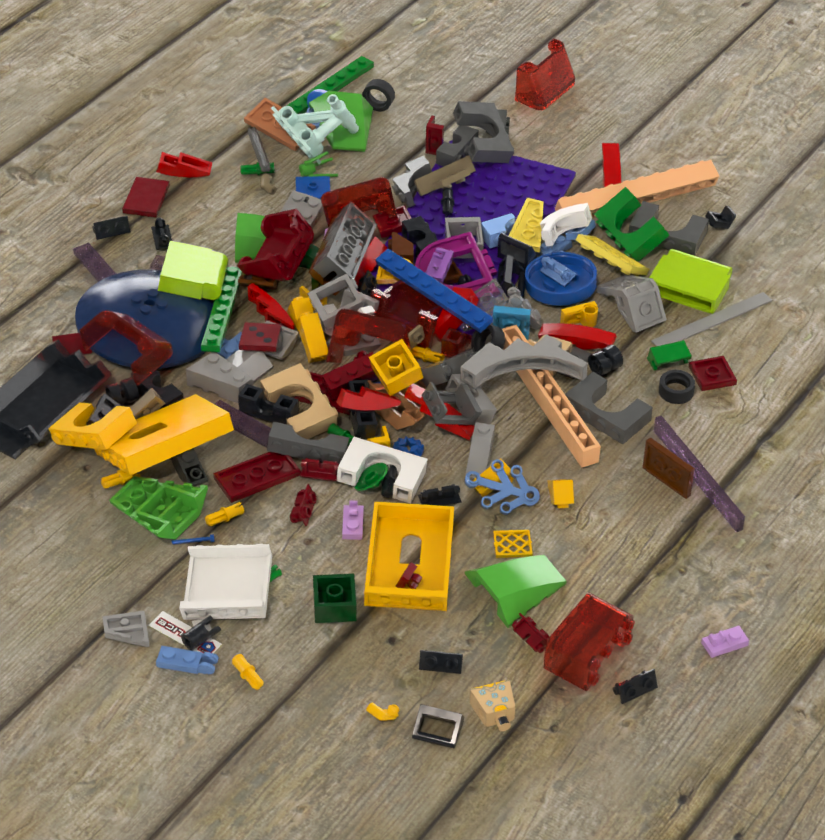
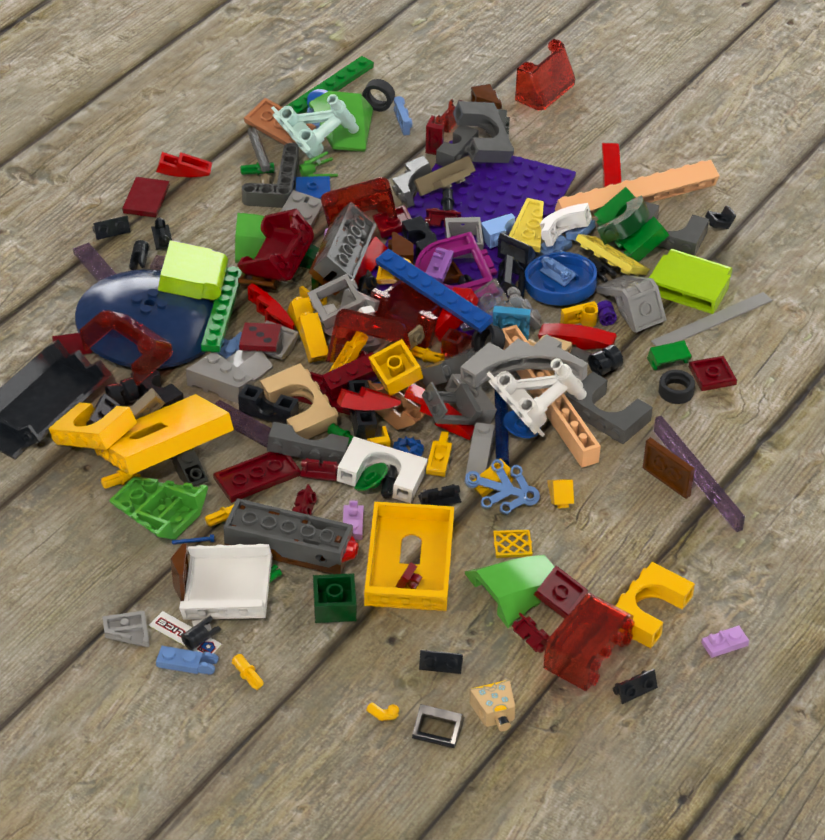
(139, 254): none -> black hinge
(180, 568): none -> reddish brown slope
(275, 194): none -> dark grey beam
(292, 536): none -> dark grey piece
(350, 350): none -> yellow hinge
(402, 115): none -> medium blue hinge
(435, 216): none -> dark red hinge
(439, 456): none -> yellow hinge
(447, 118): none -> clear red hinge
(486, 94): none -> reddish brown slope
(501, 432): none -> clear blue piece
(516, 426): none -> blue dish
(533, 410): none -> white plate
(560, 592): none -> dark red tile
(602, 268): none -> black hinge
(606, 313): none -> dark purple wheel
(627, 223): none -> dark green arch
(654, 583): none -> yellow arch

